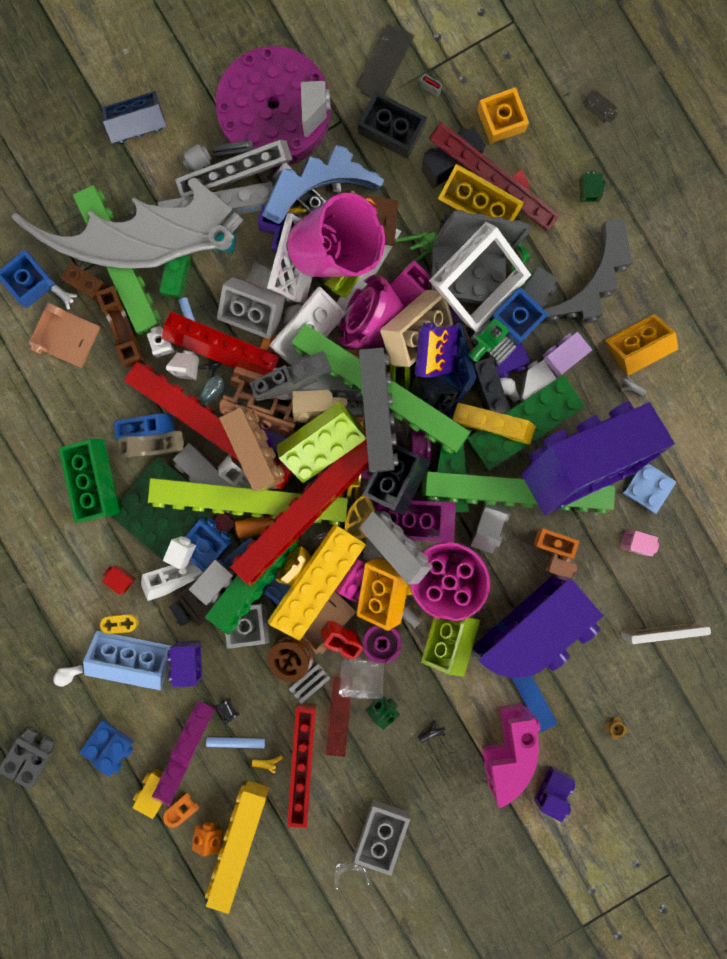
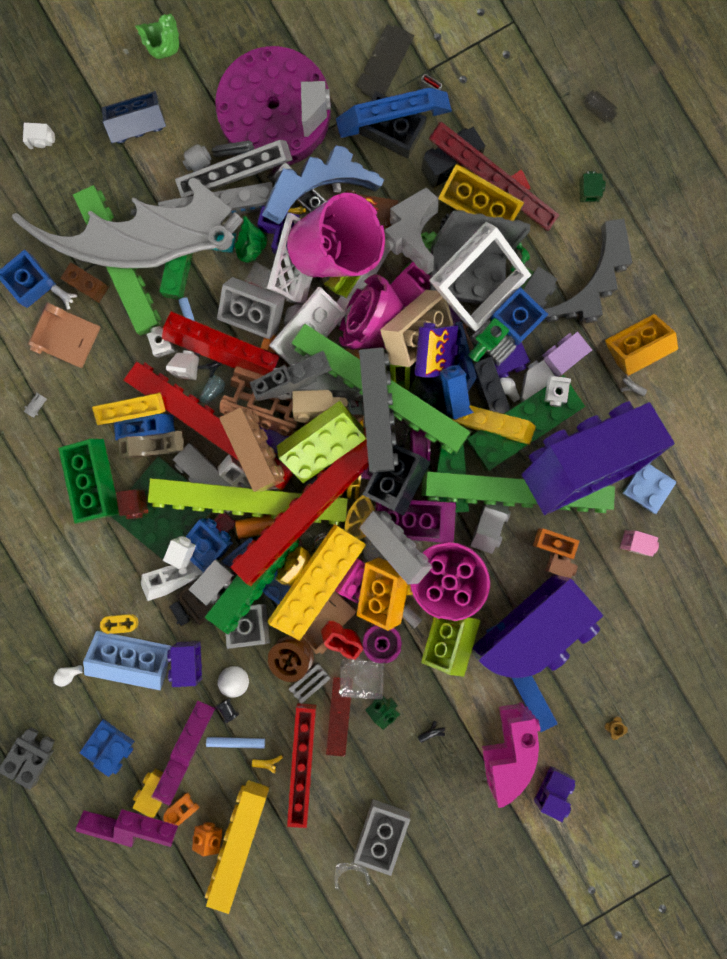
(35, 405): none -> light grey pin
(38, 135): none -> white brick
(118, 579): red brick -> none
(125, 338): reddish brown arch -> none
(127, 828): none -> magenta bracket
(128, 409): none -> yellow plate
(132, 503): none -> clear red brick
(160, 37): none -> bright green hair
(233, 681): none -> white piece
(250, 241): none -> green hair
(392, 108): none -> blue slope
(407, 224): none -> light grey arch
(455, 391): none -> blue window
(502, 115): light orange brick -> none
(557, 382): none -> white brick
(665, 633): white tile -> none

